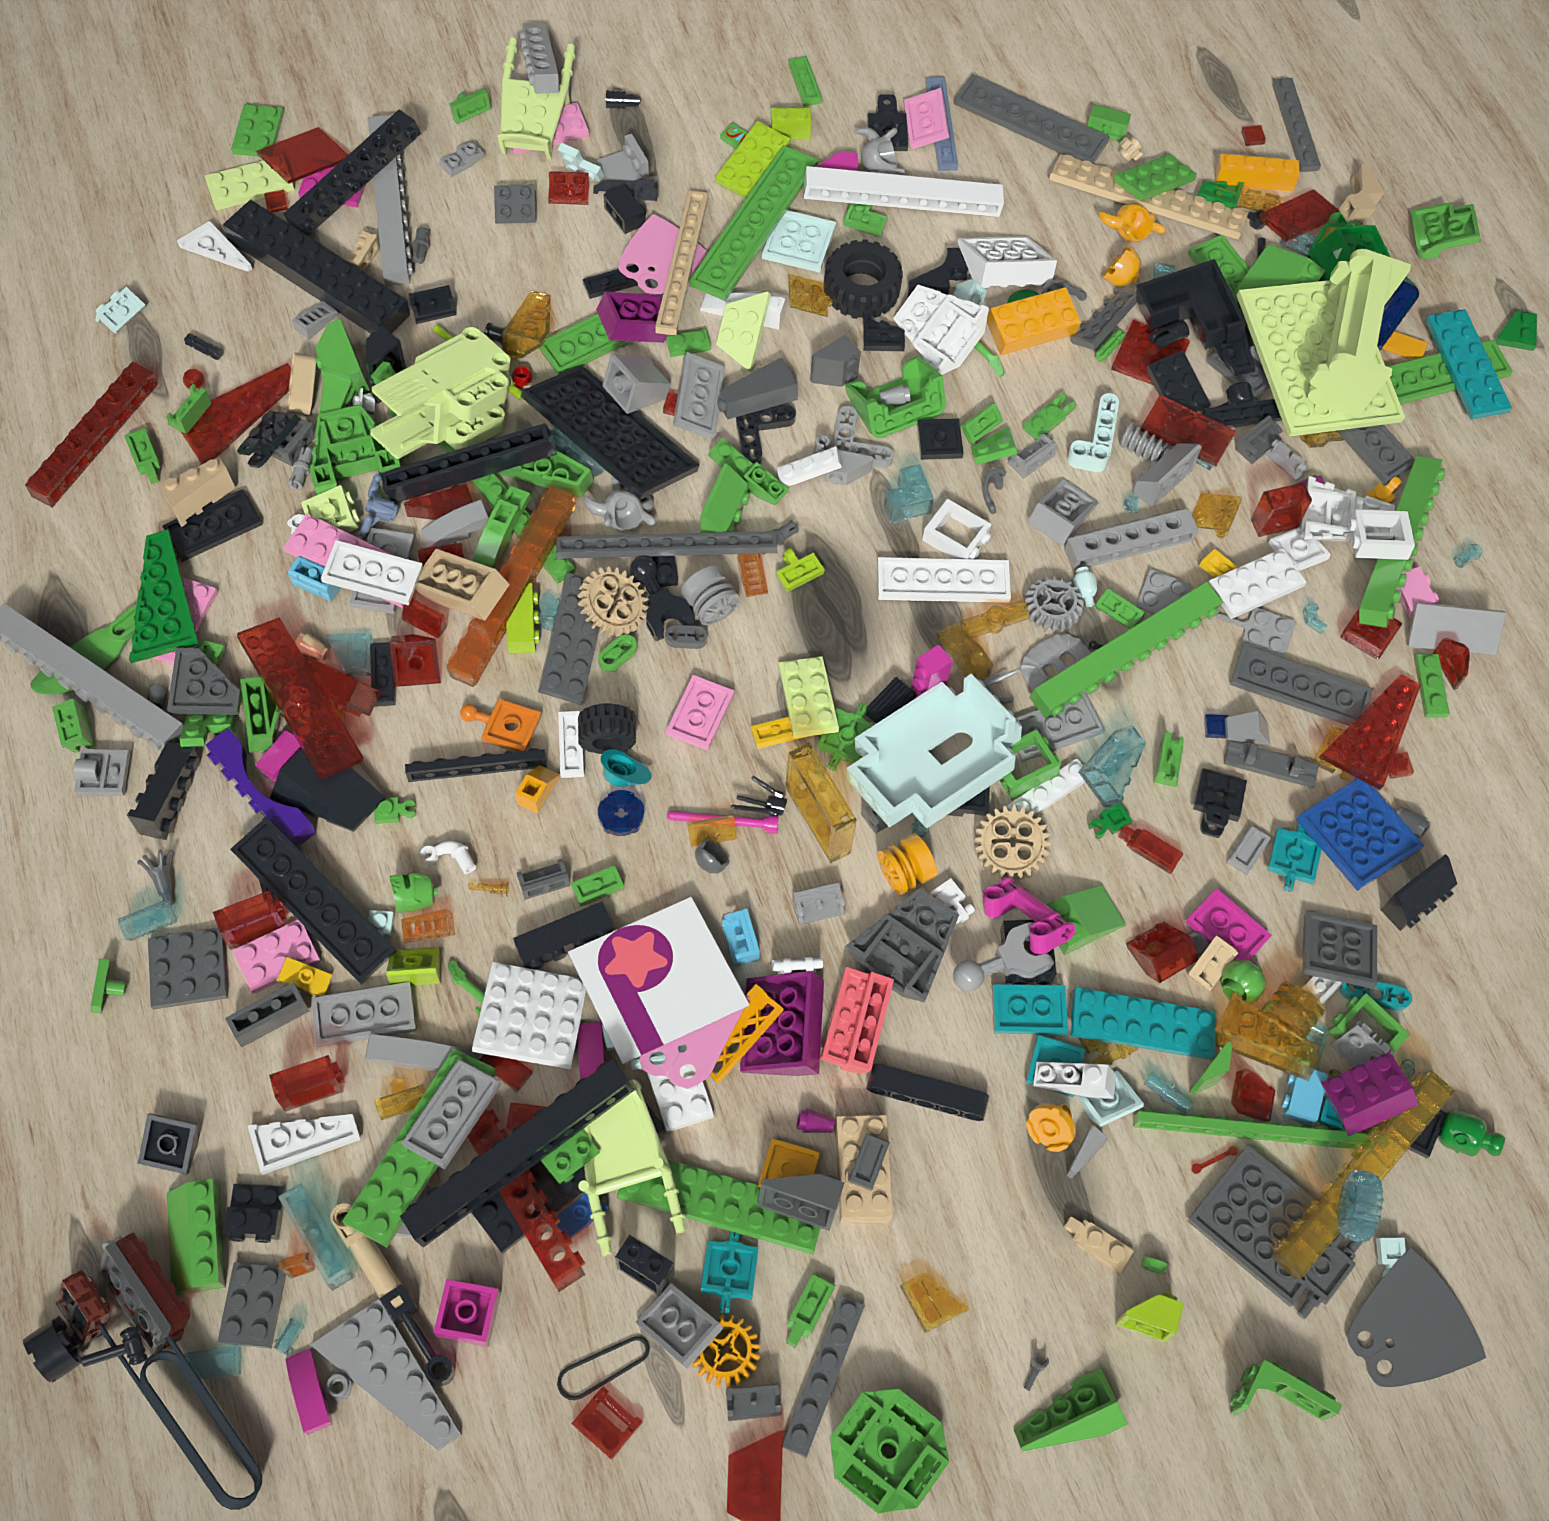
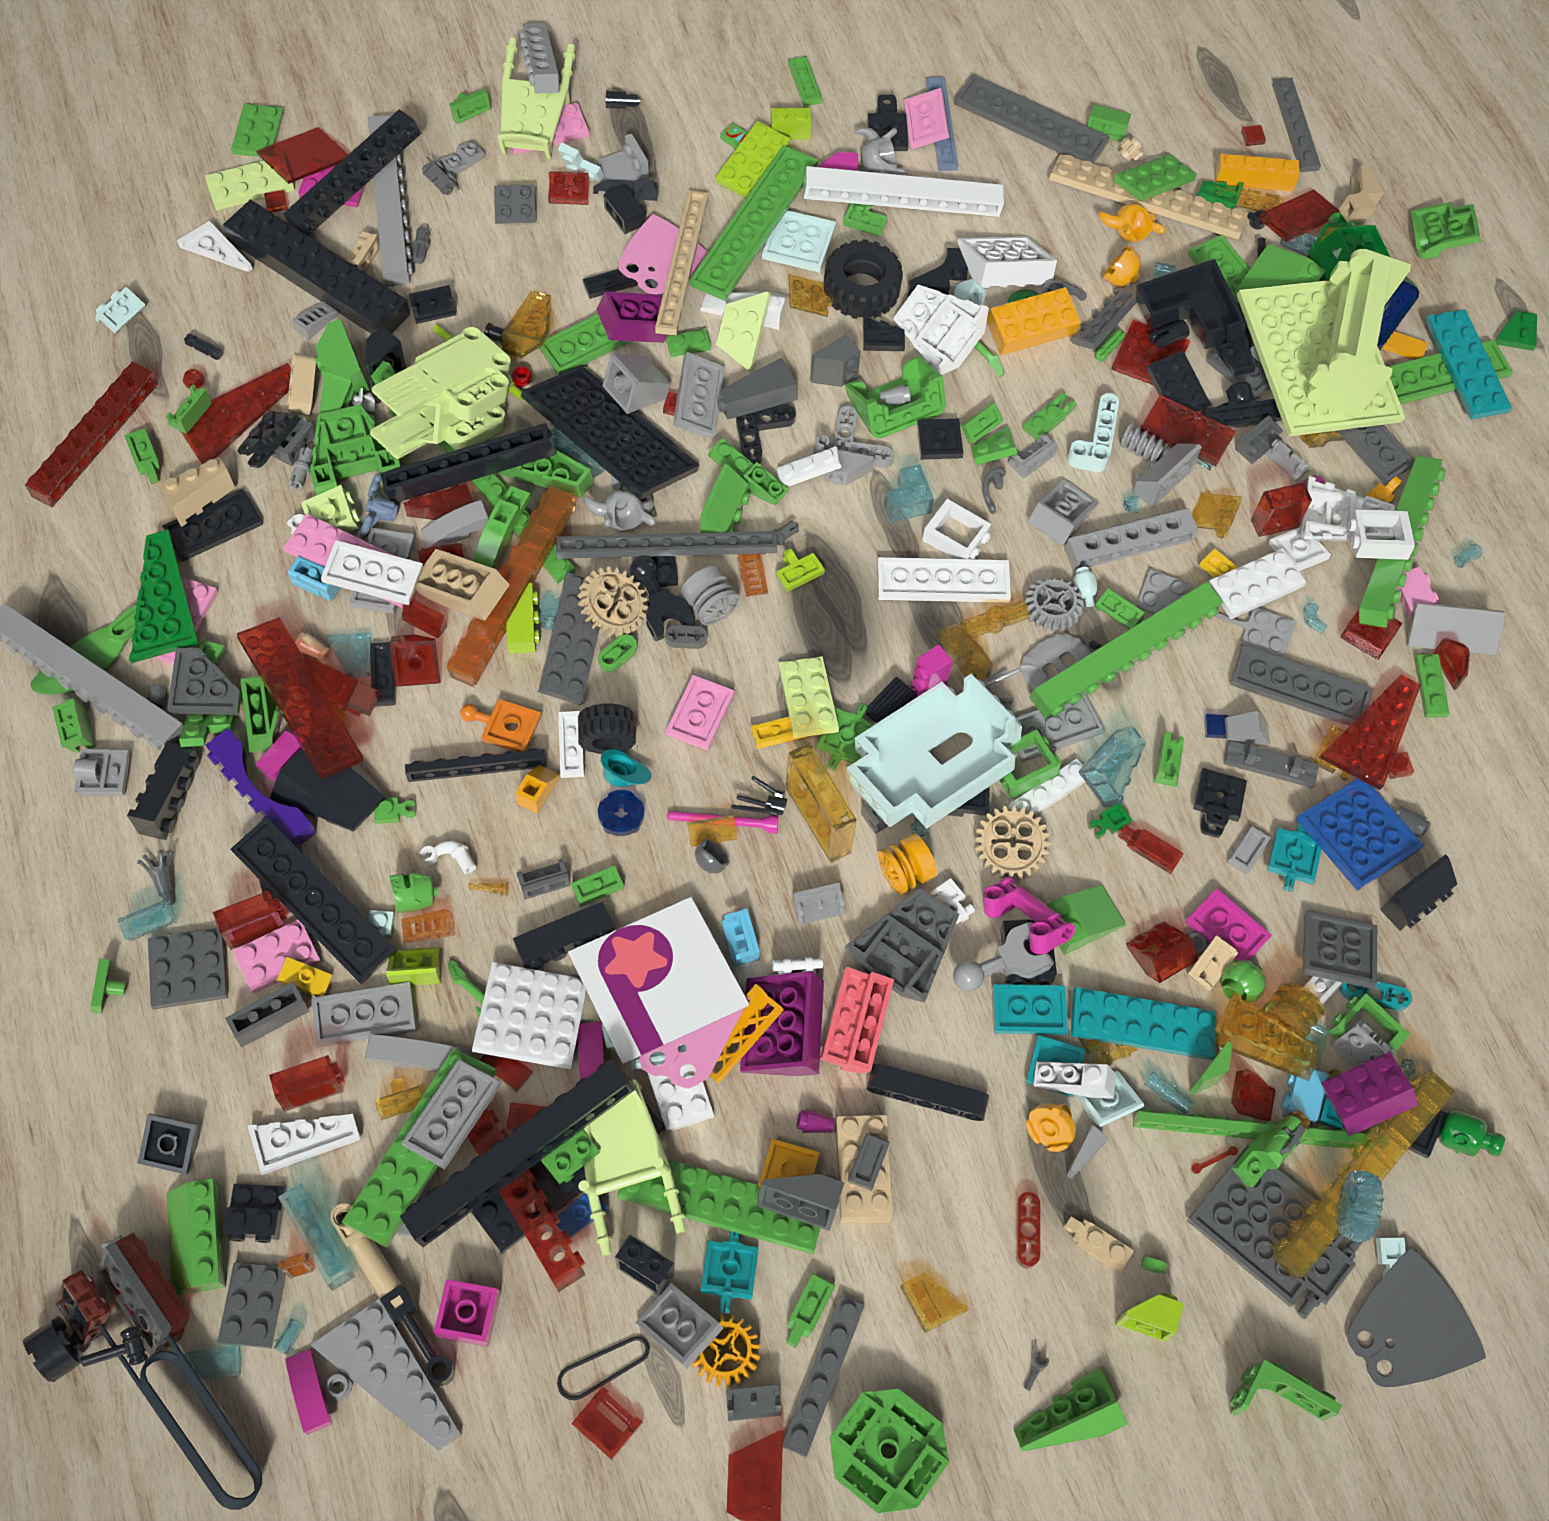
(434, 171): none -> dark grey hinge
(1021, 1210): none -> clear red beam
(1272, 1148): none -> bright green plate

